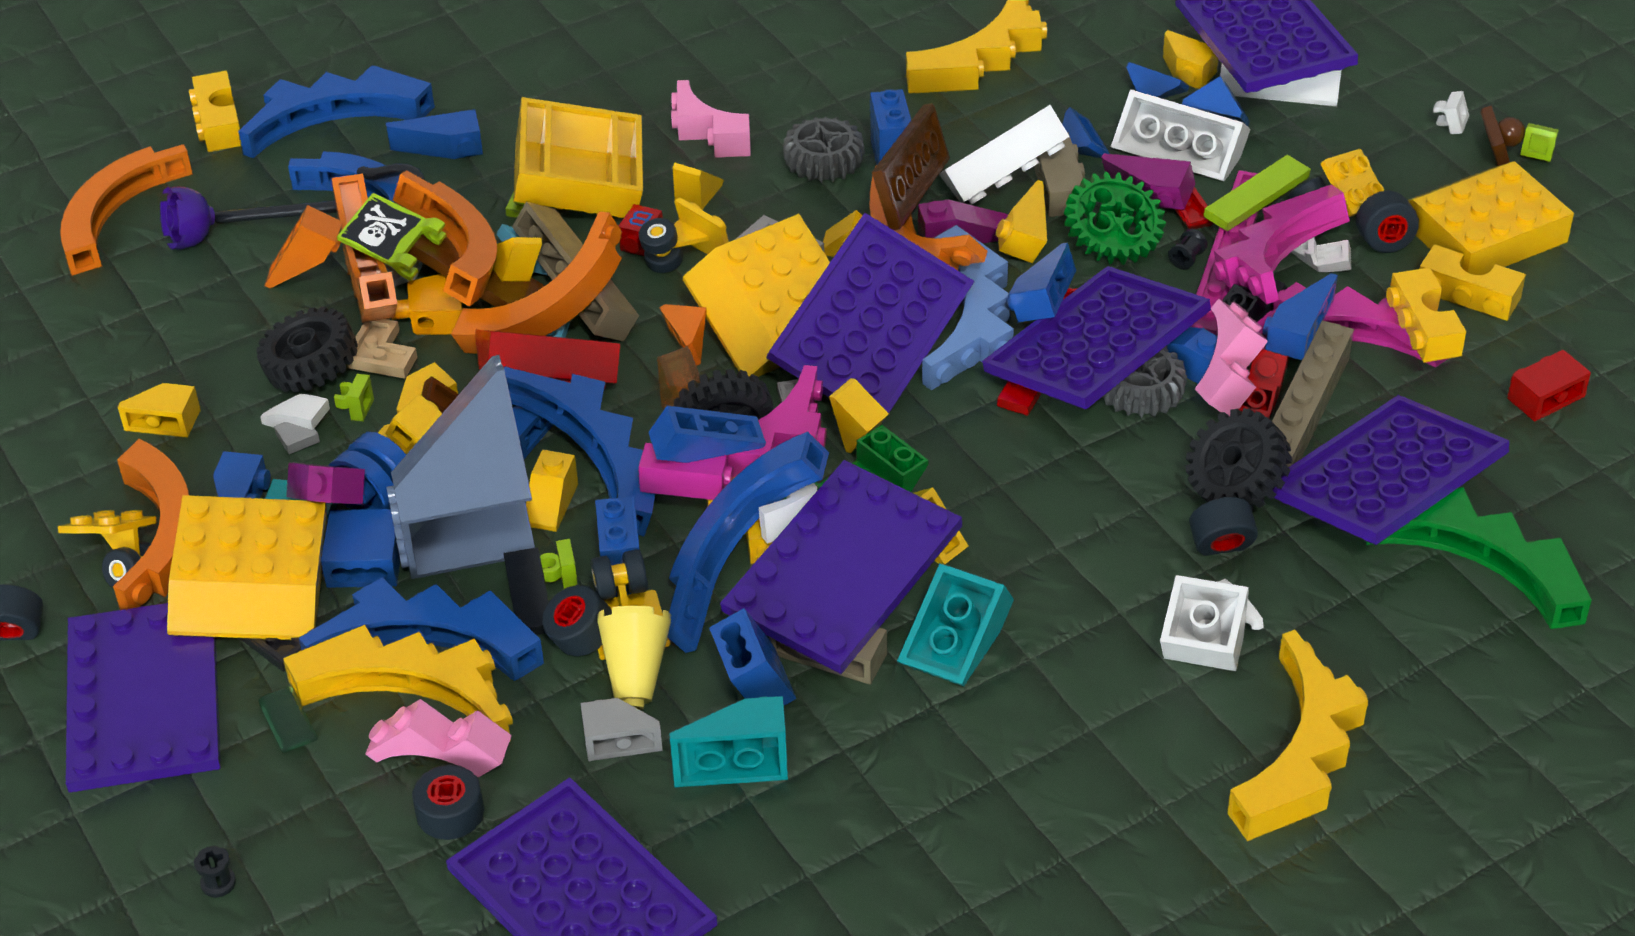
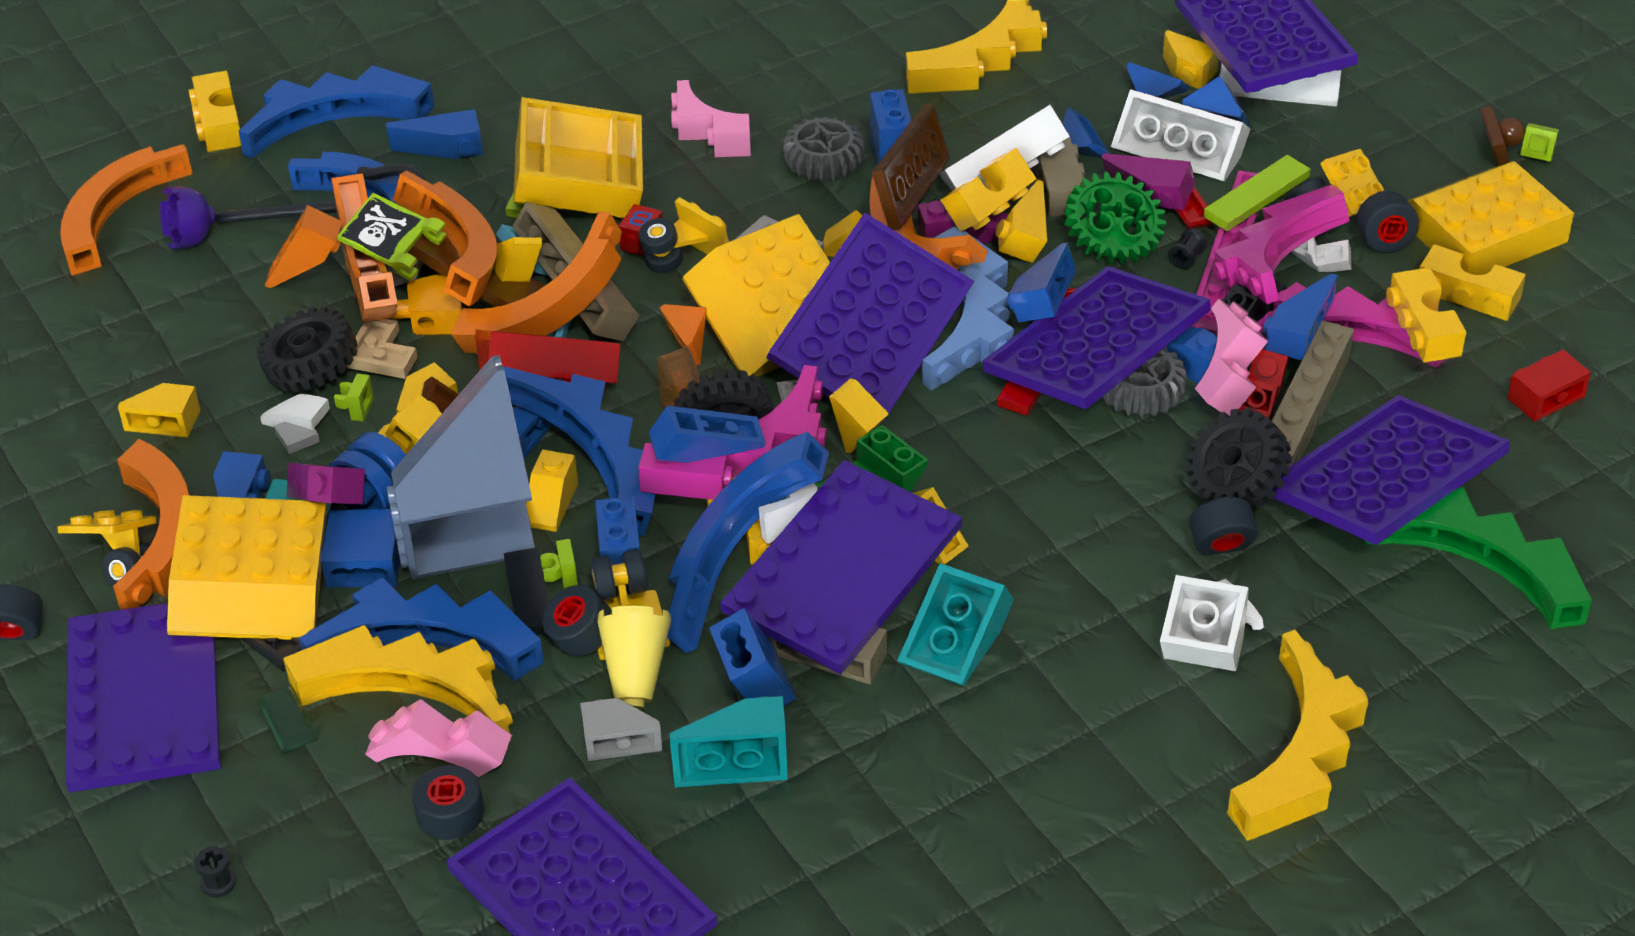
(694, 185): yellow slope -> none
(1005, 180): none -> yellow arch
(1455, 112): white tile -> none

